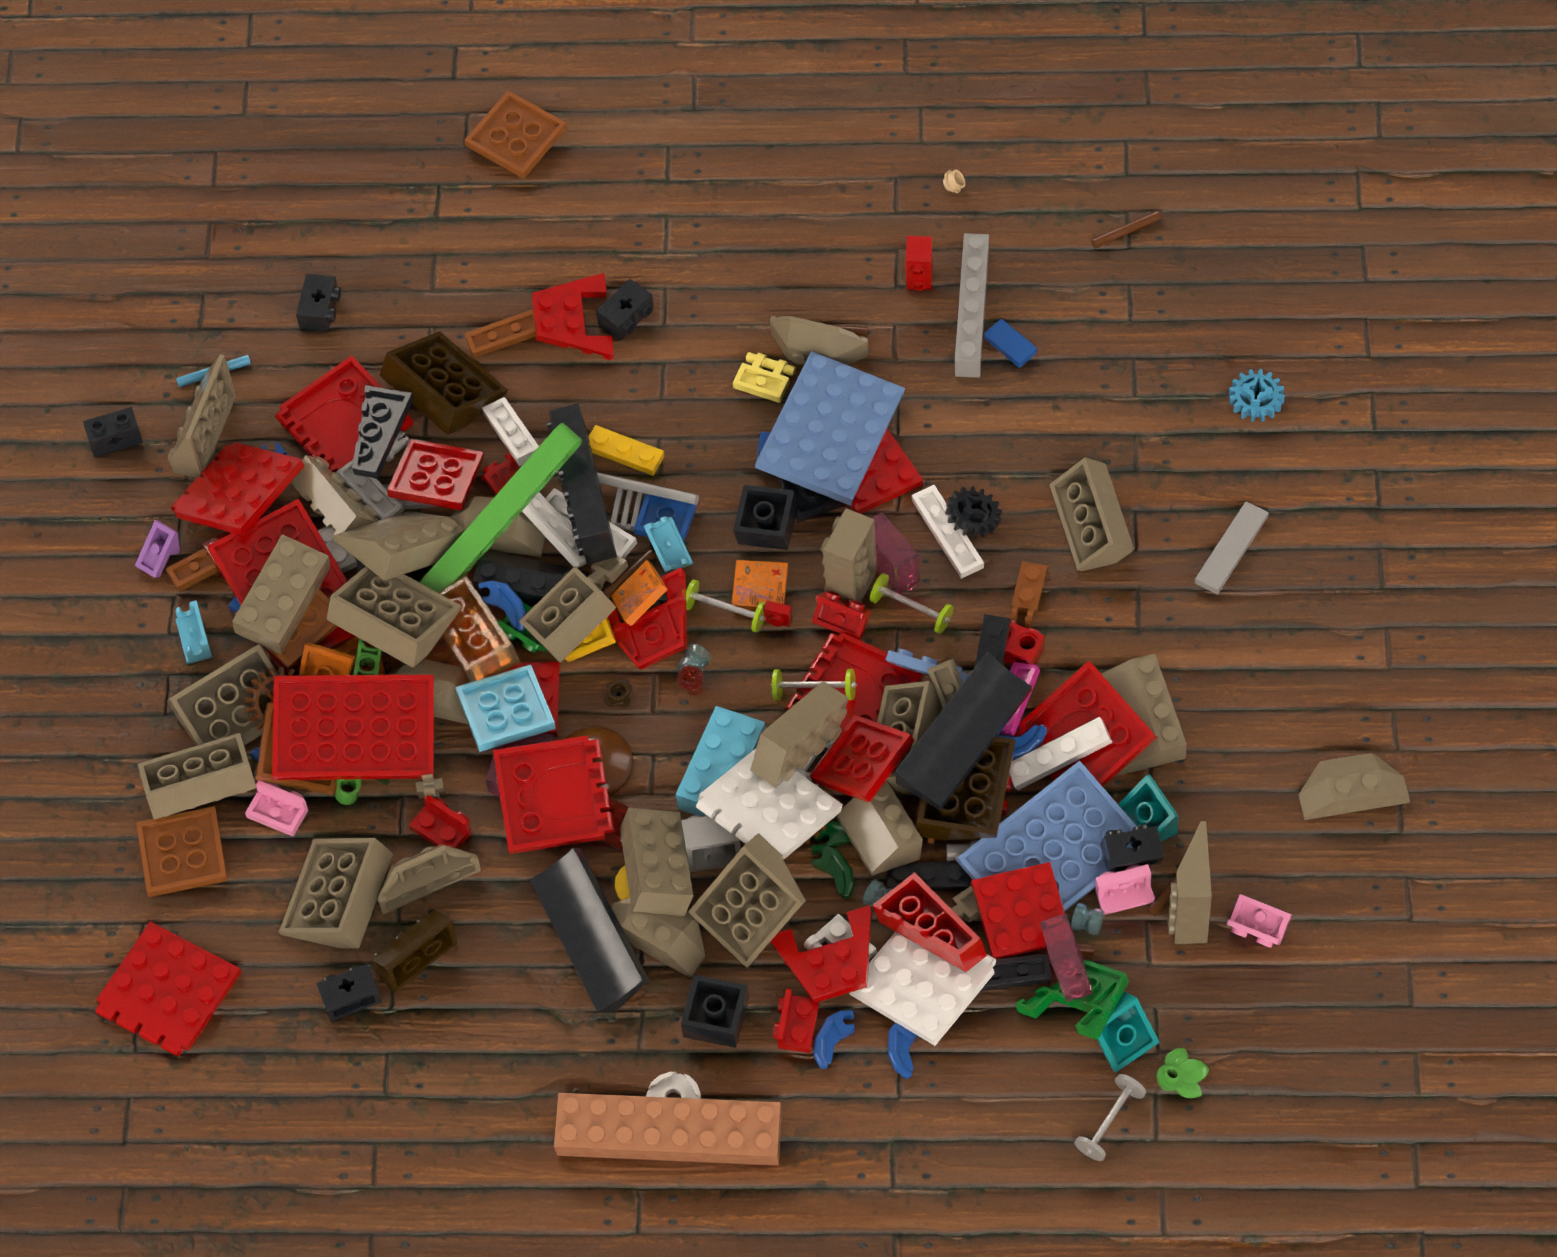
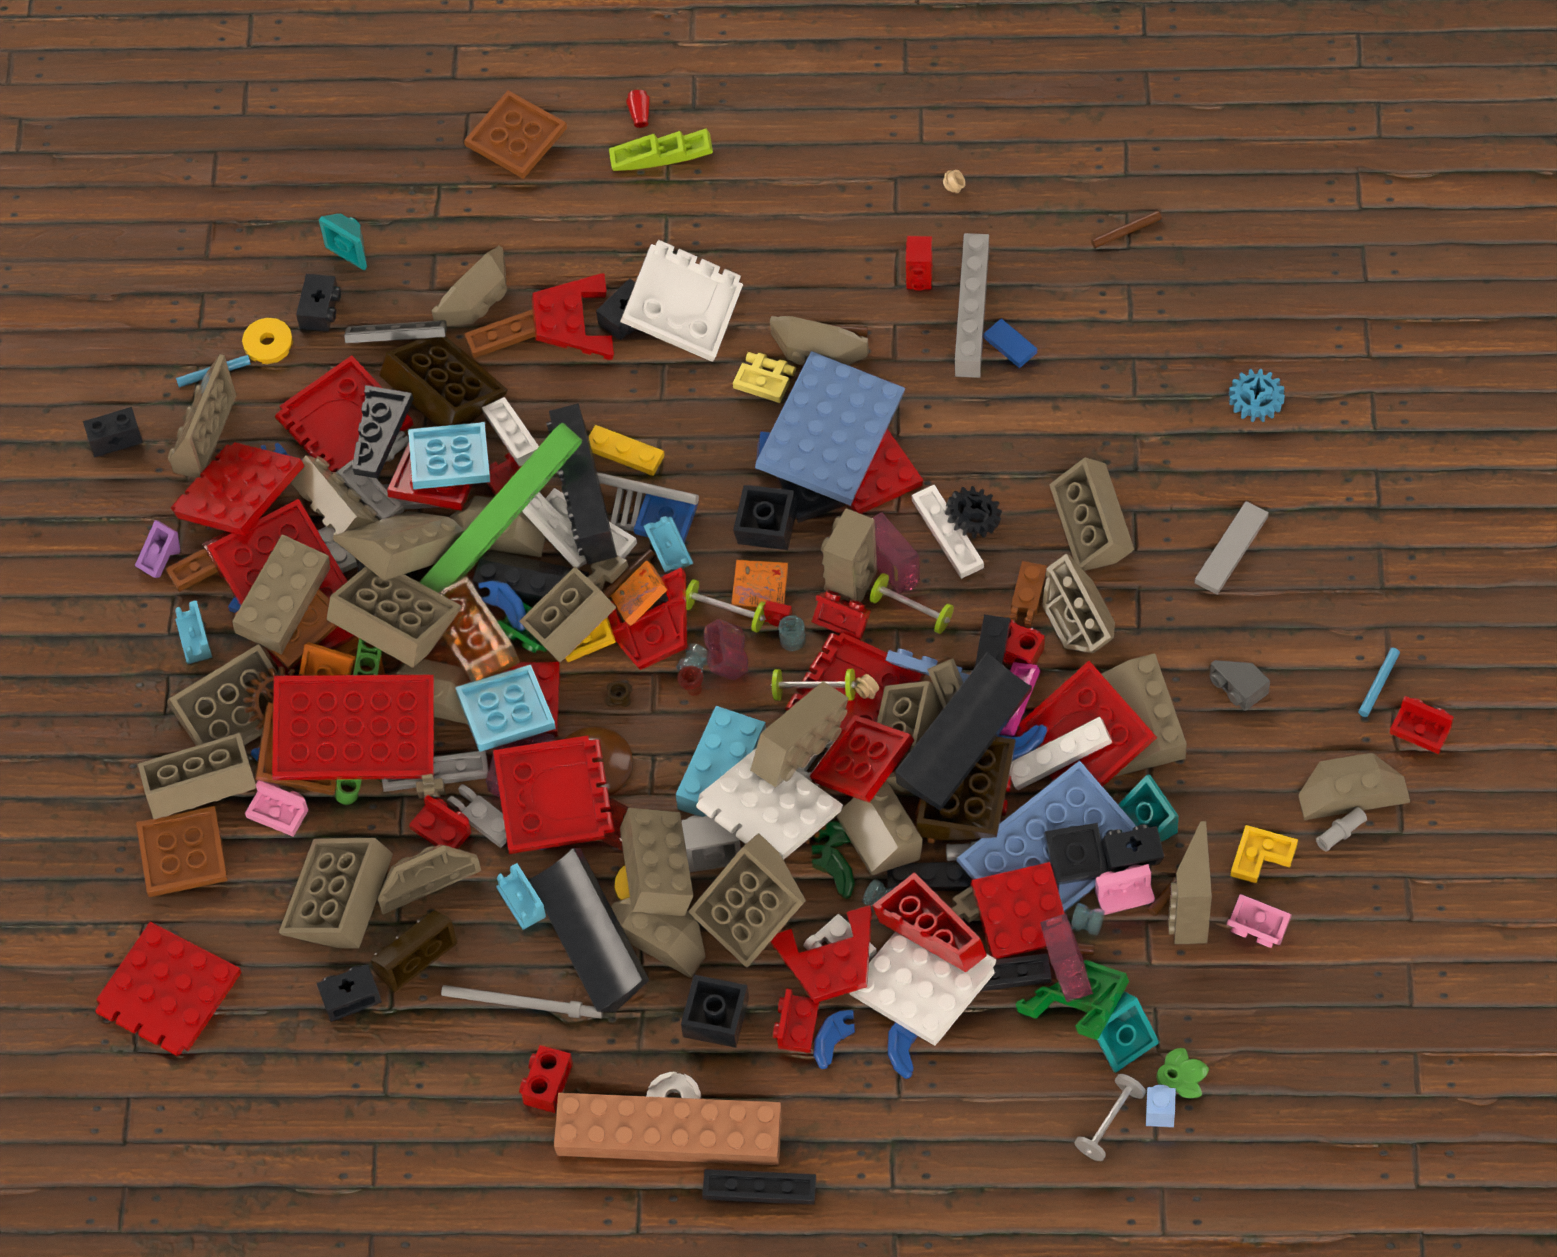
(264, 329): none -> yellow tile
(344, 238): none -> teal slope
(395, 331): none -> dark grey tile
(449, 455): none -> medium azure plate
(450, 768): none -> light grey tile
(474, 291): none -> dark tan wedge
(481, 815): none -> light grey hinge
(520, 897): none -> medium azure hinge
(551, 1079): none -> red brick
(573, 1009): none -> light grey bar
(638, 106): none -> red cone
(661, 151): none -> lime slope
(682, 300): none -> white hinge
(726, 649): none -> clear pink brick
(759, 1186): none -> black plate
(792, 633): none -> clear light blue wheel
(866, 686): none -> tan plate
(1075, 853): none -> black tile
(1076, 607): none -> dark tan wedge
(1160, 1106): none -> light blue brick
(1240, 681): none -> dark grey slope
(1258, 846): none -> yellow plate
(1341, 829): none -> light grey pin
(1379, 682): none -> dark azure bar
(1422, 724): none -> red bracket

